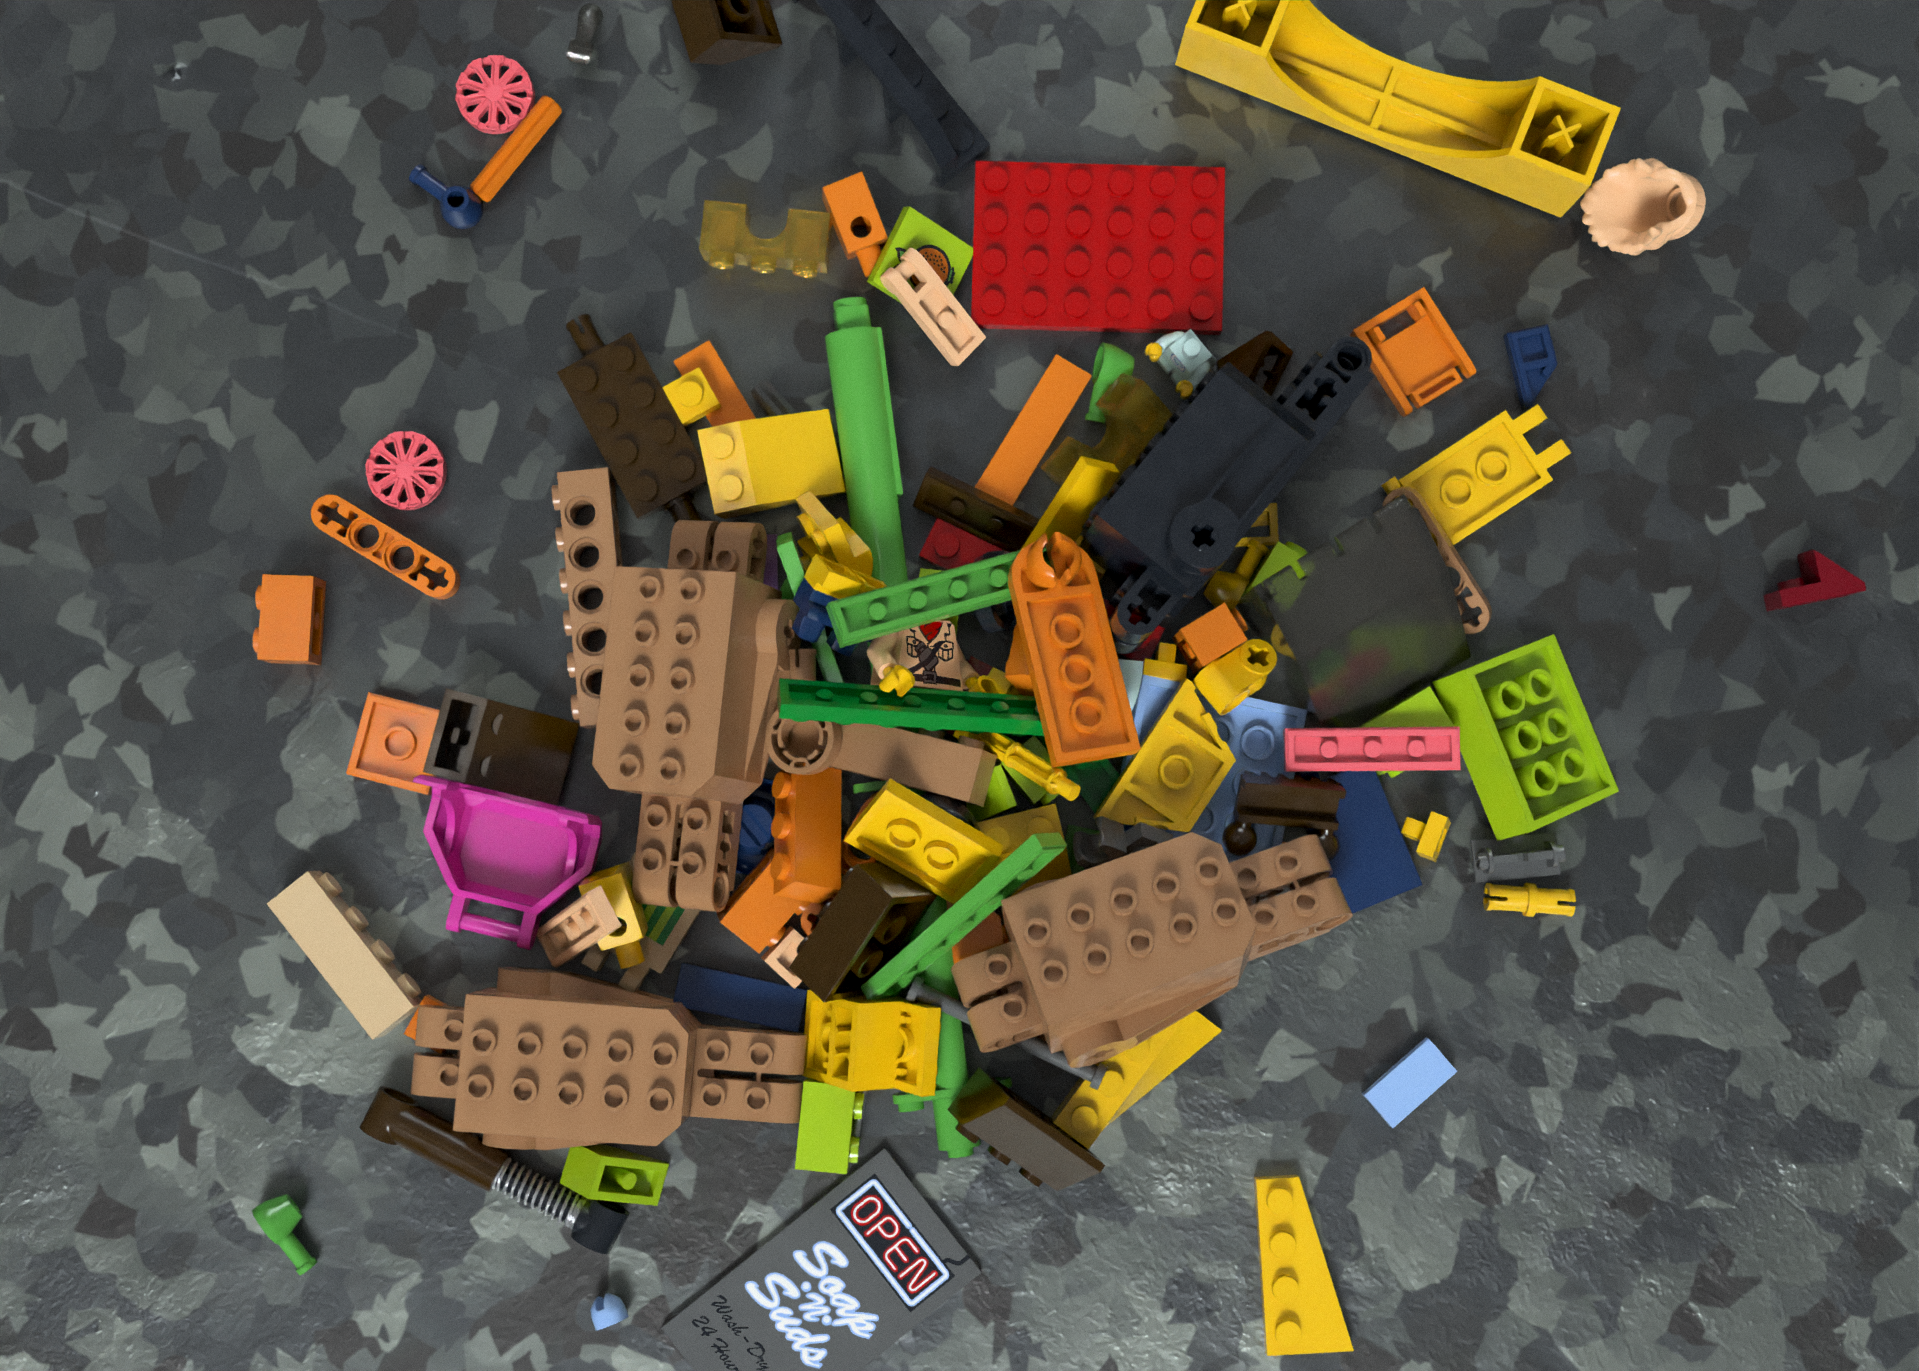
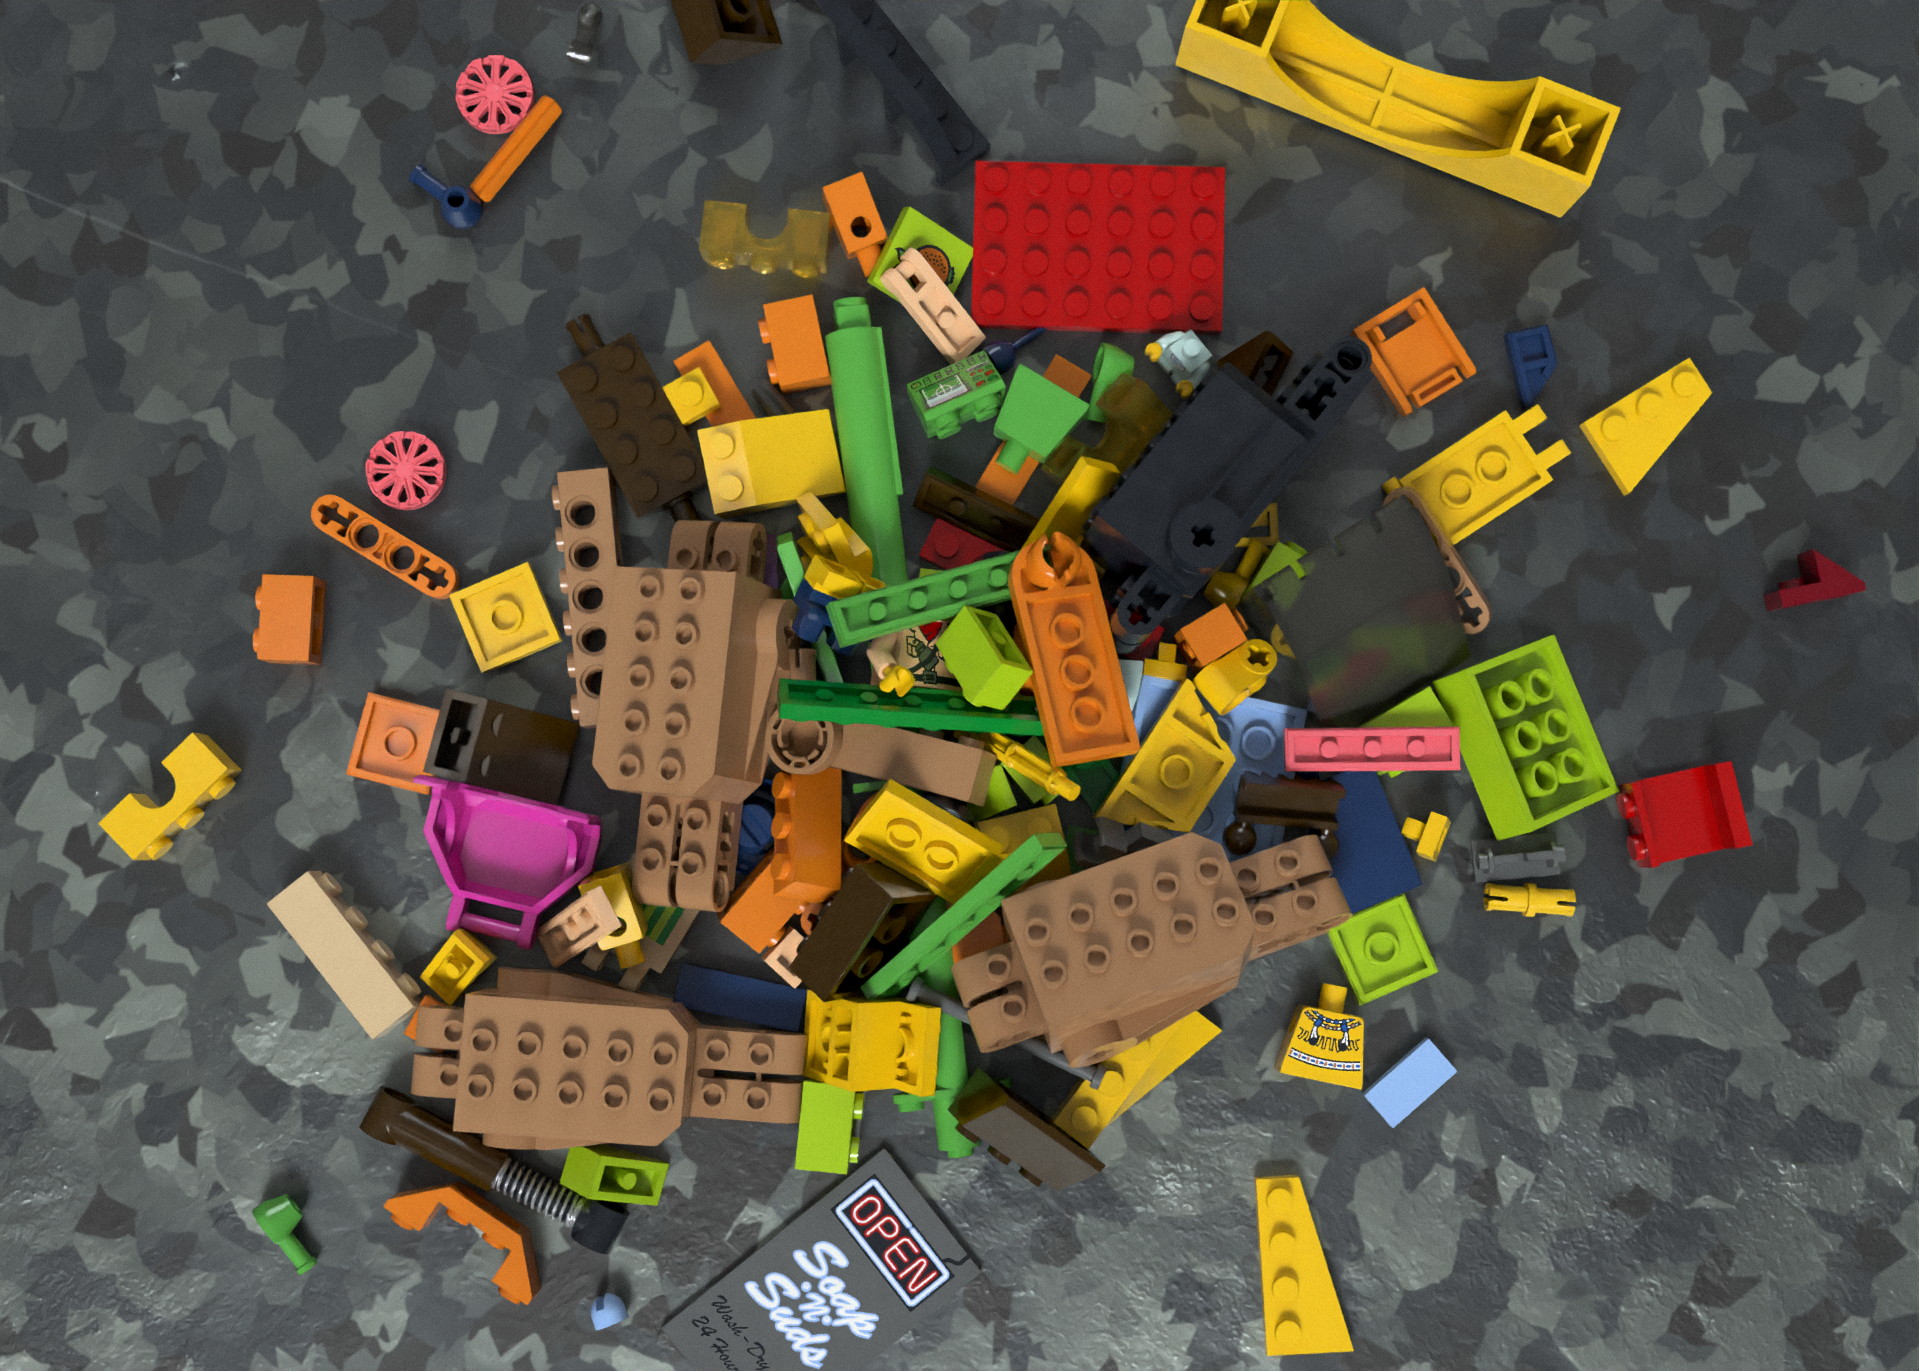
(199, 773): none -> yellow arch
(457, 965): none -> yellow slope
(505, 618): none -> yellow plate
(518, 1274): none -> orange slope
(796, 345): none -> orange brick
(957, 395): none -> bright green slope
(983, 658): none -> lime brick
(1003, 353): none -> dark blue hinge
(1035, 419): none -> bright green torso
(1324, 1041): none -> yellow torso
(1381, 949): none -> lime tile
(1642, 206): light nougat hair -> none
(1645, 423): none -> yellow wing
(1683, 814): none -> red panel

